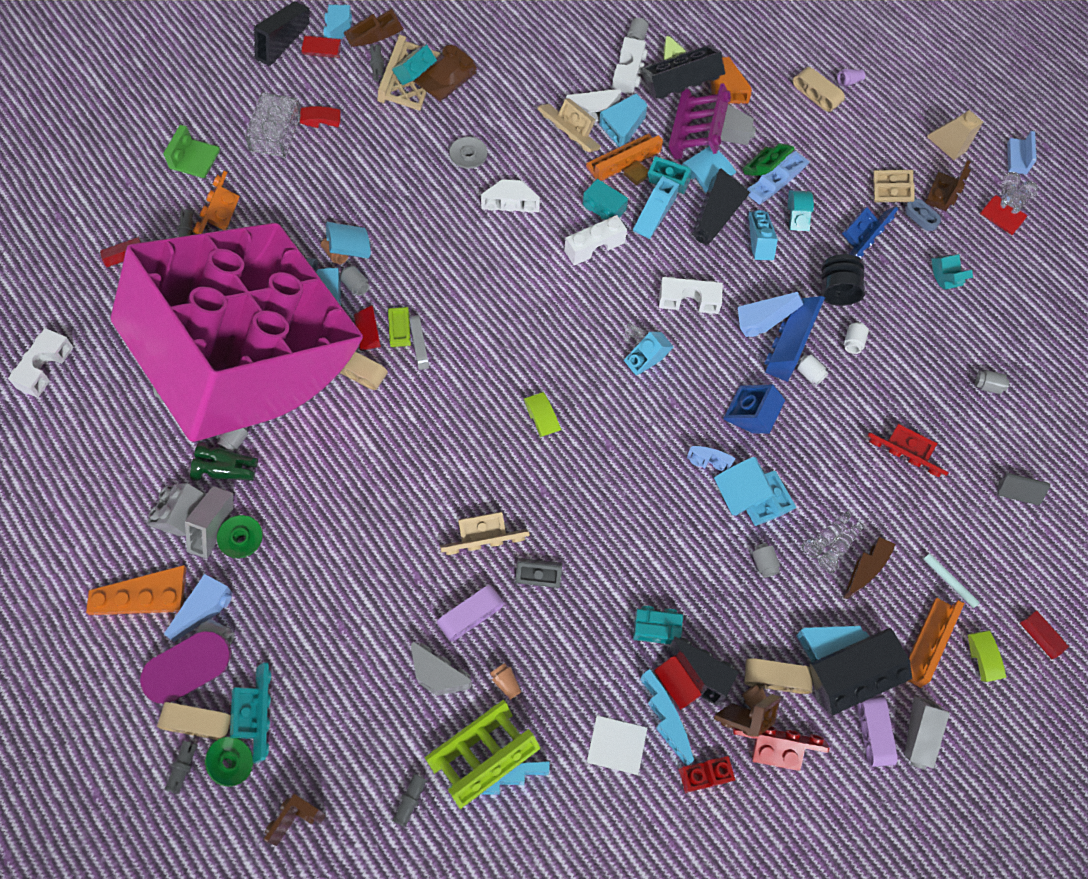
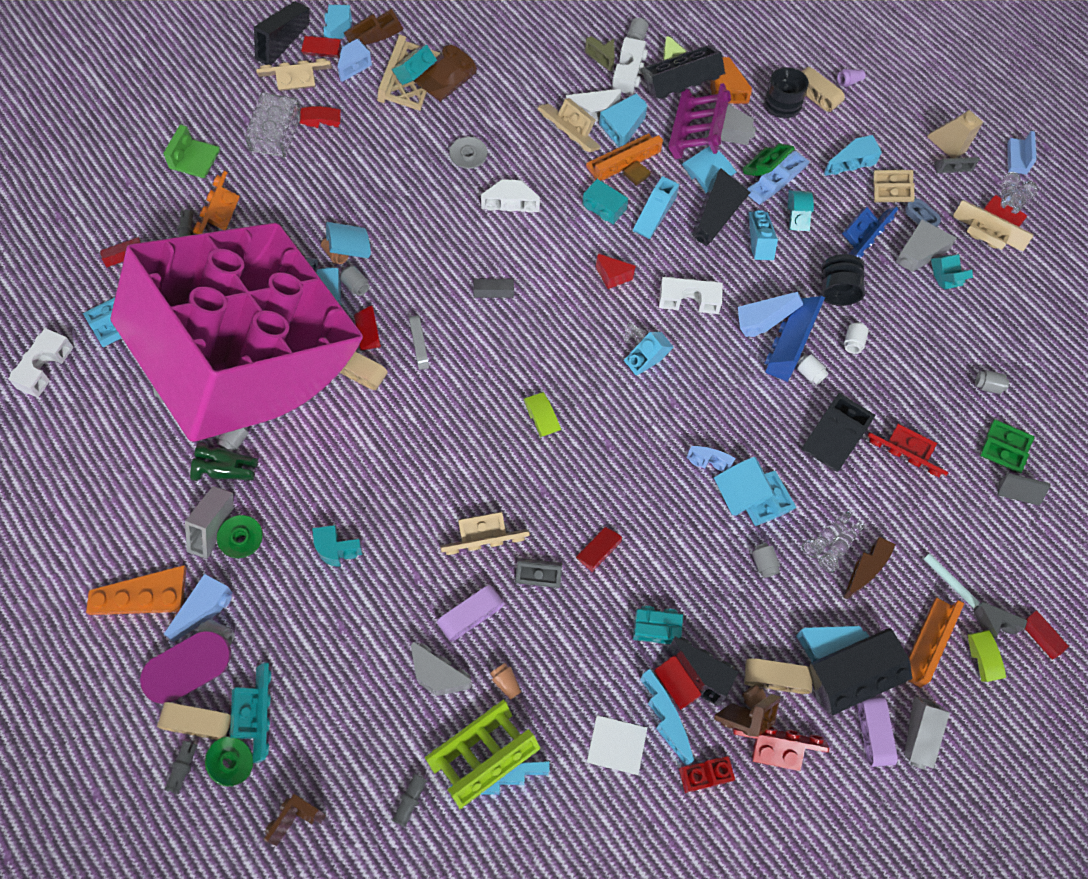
(101, 323): none -> medium azure slope
(174, 507): light grey slope -> none
(294, 76): none -> tan bracket
(329, 547): none -> teal brick
(353, 59): none -> light blue slope
(376, 63): dark grey pin -> none
(399, 327): lime tile -> none
(493, 288): none -> dark grey slope
(583, 243): white arch -> none
(599, 548): none -> red slope
(601, 53): none -> olive slope
(614, 271): none -> red slope
(670, 170): teal brick -> none
(755, 408): blue slope -> none
(786, 92): none -> black wheel
(838, 432): none -> black slope
(857, 154): none -> medium azure slope
(923, 245): none -> light grey slope
(945, 188): reddish brown bracket -> none
(956, 165): none -> dark grey slope
(991, 228): none -> tan bracket
(994, 618): none -> dark grey slope
(1007, 446): none -> green slope

